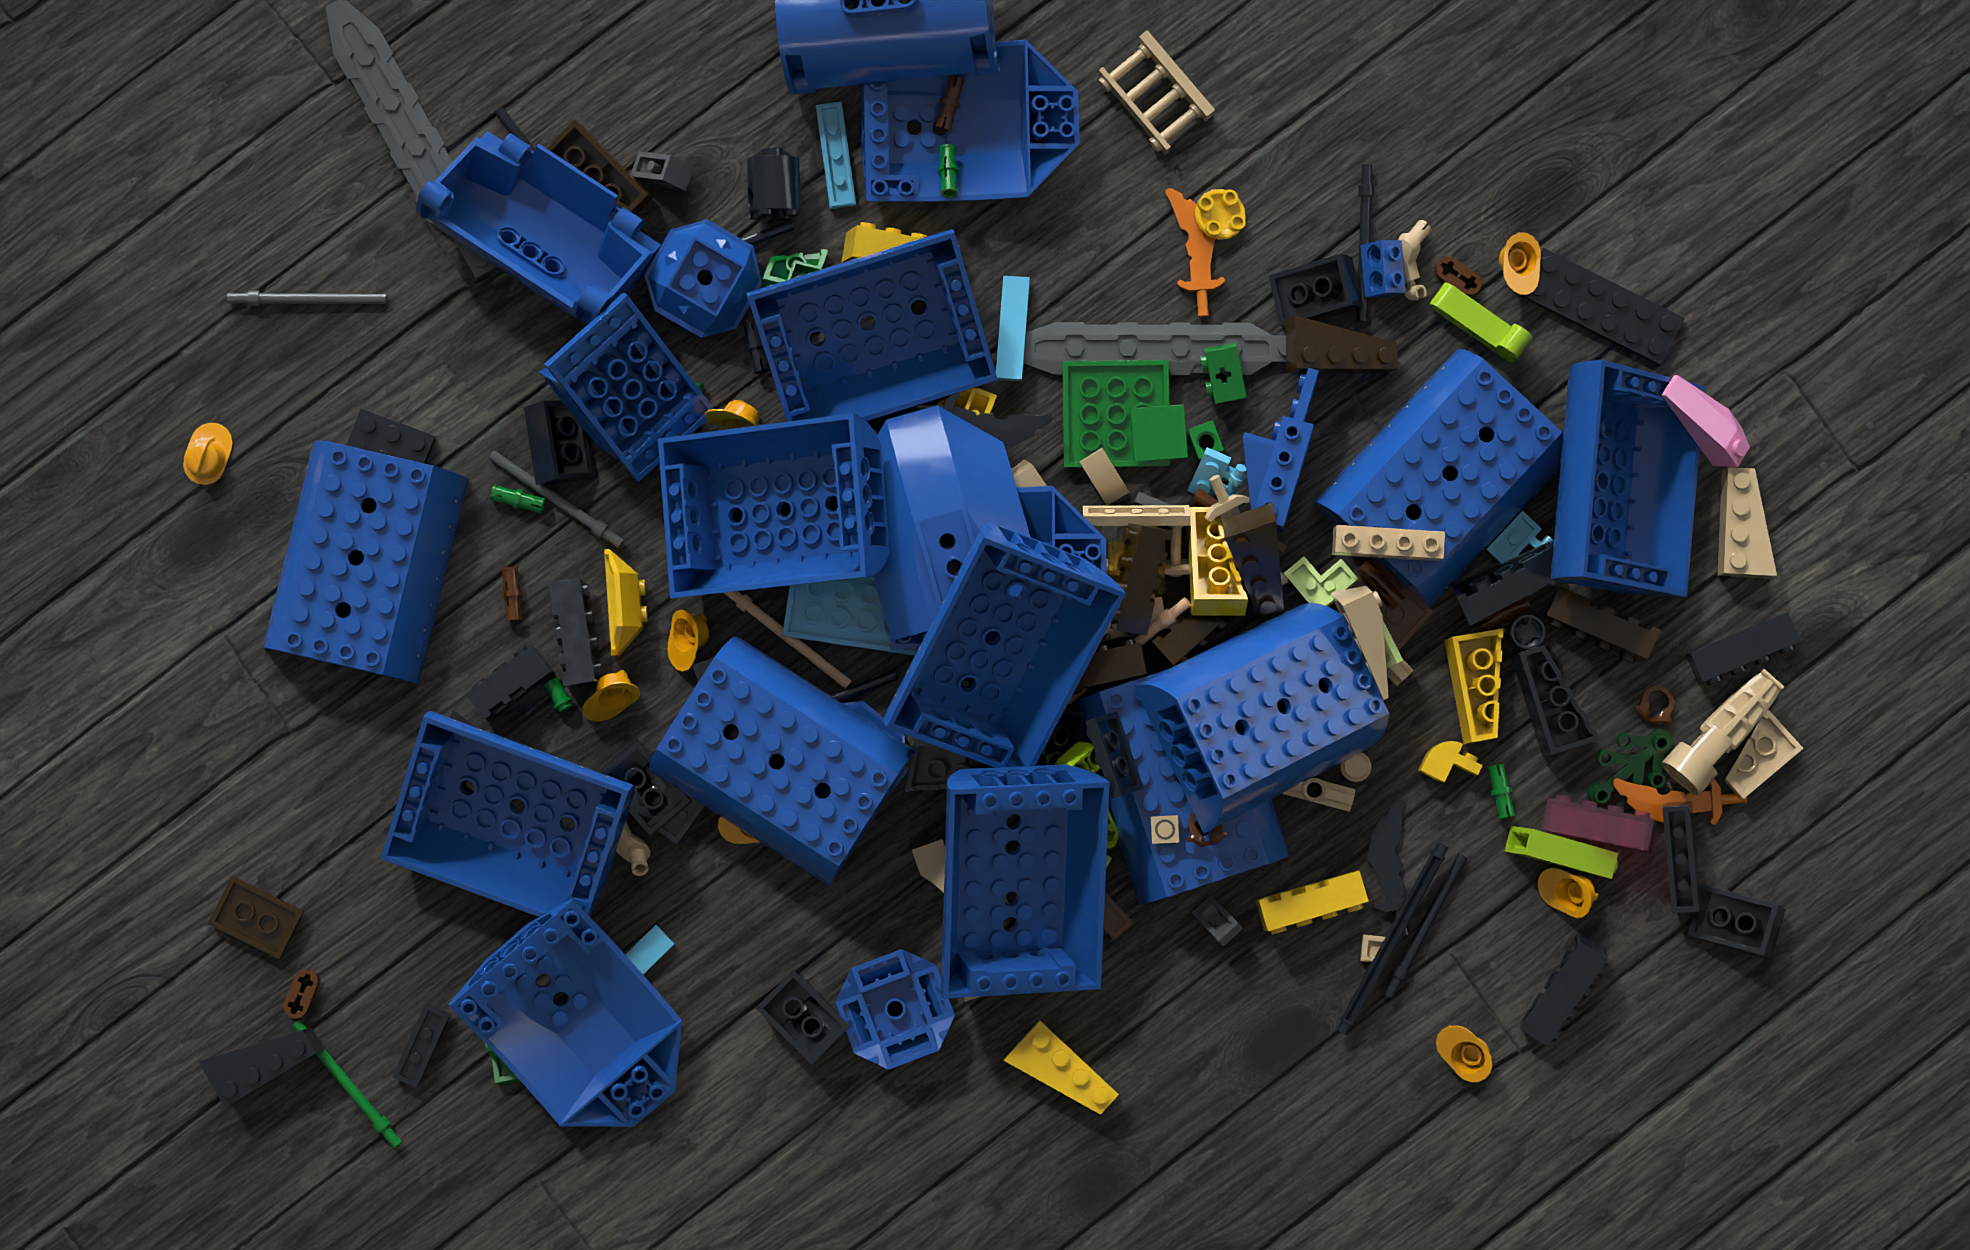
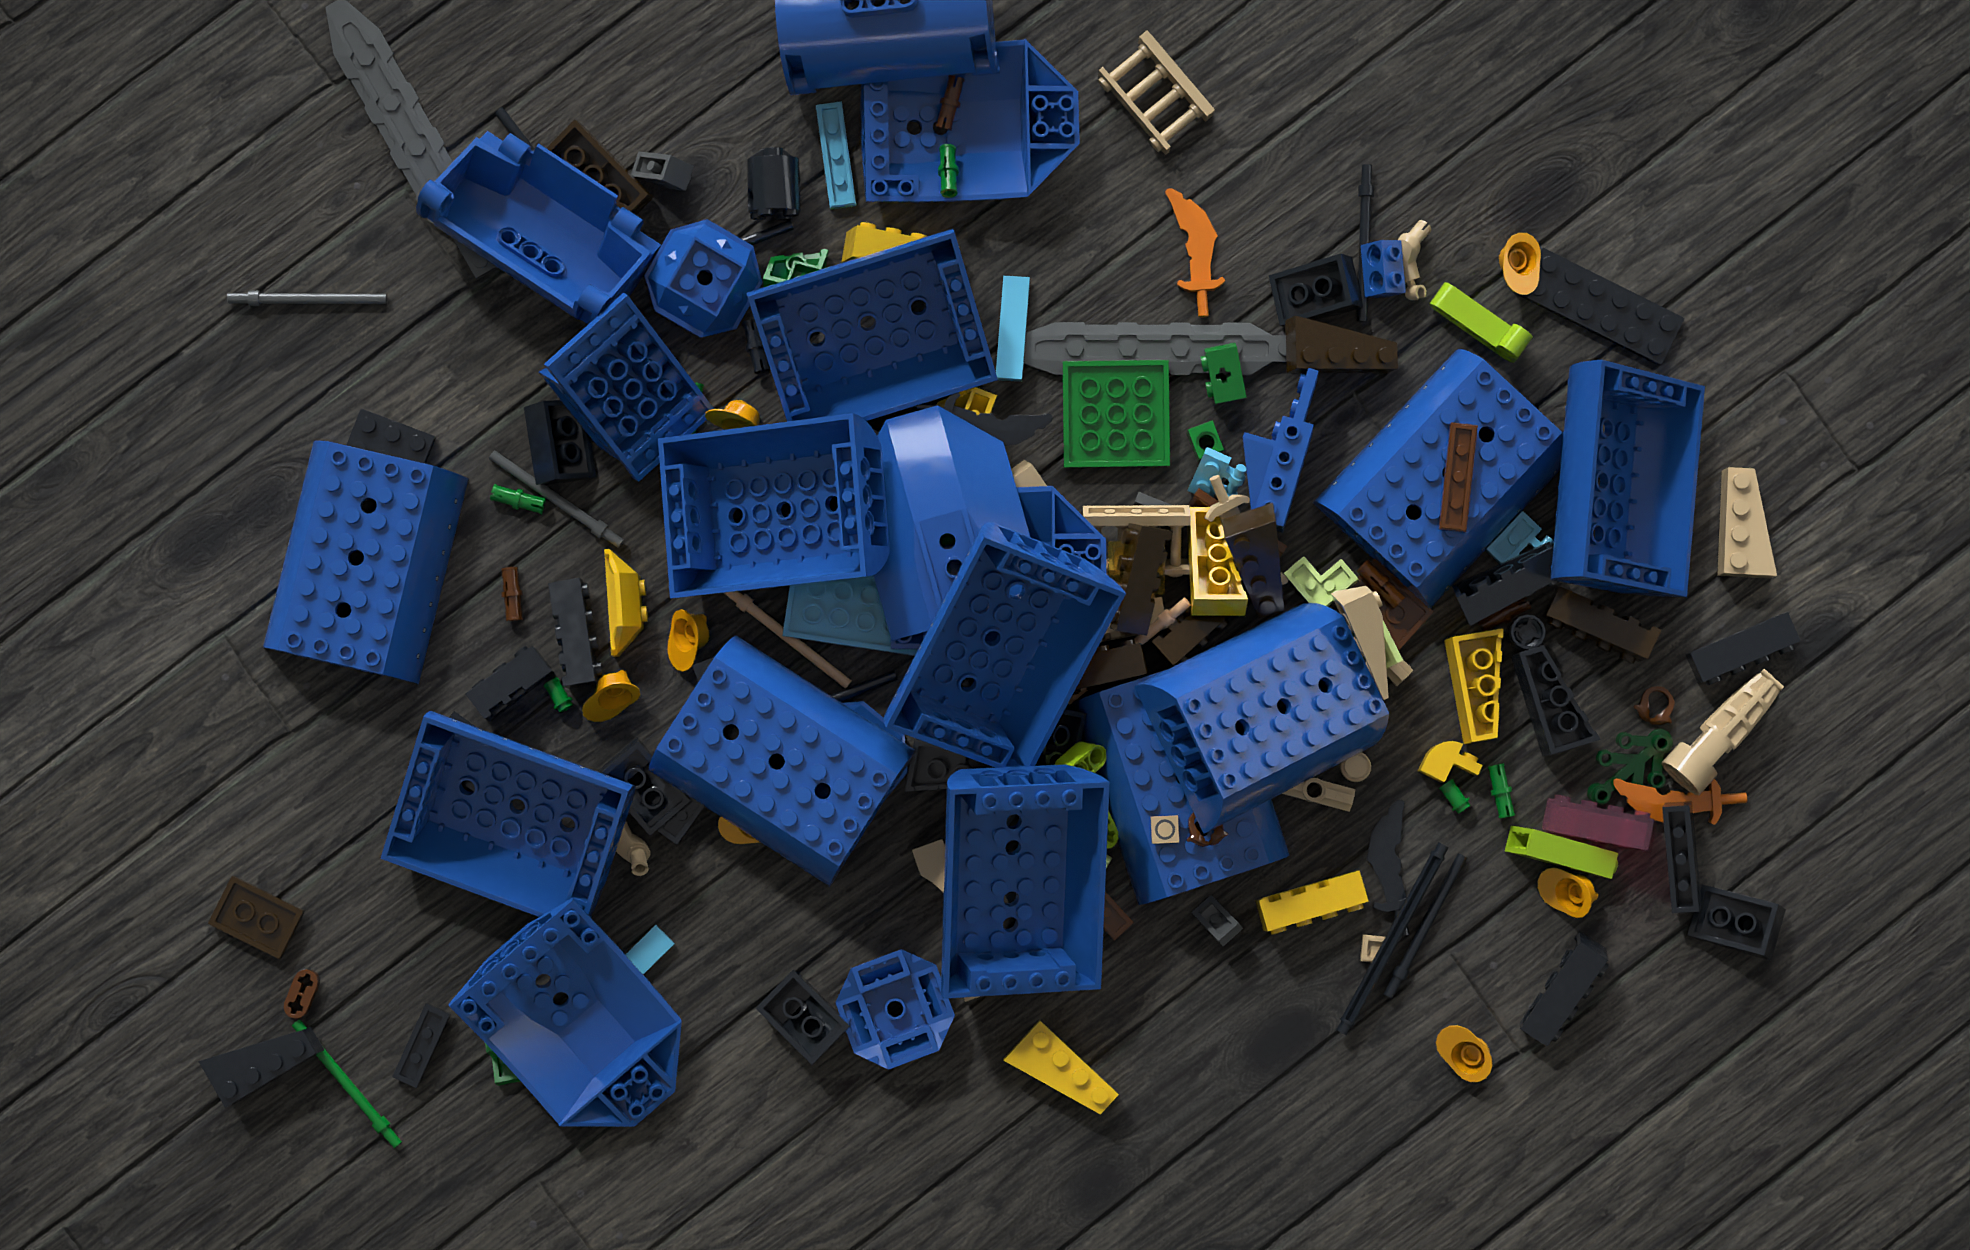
(207, 453): light orange piece -> none
(1104, 476): tan slope -> none
(1114, 754): black plate -> none
(1159, 433): green tile -> none
(1220, 214): yellow dish -> none
(1388, 543): tan brick -> none
(1455, 796): none -> green pin
(1458, 477): none -> reddish brown tile
(1461, 271): reddish brown beam -> none
(1708, 423): bright pink wedge -> none
(1762, 756): tan wing -> none

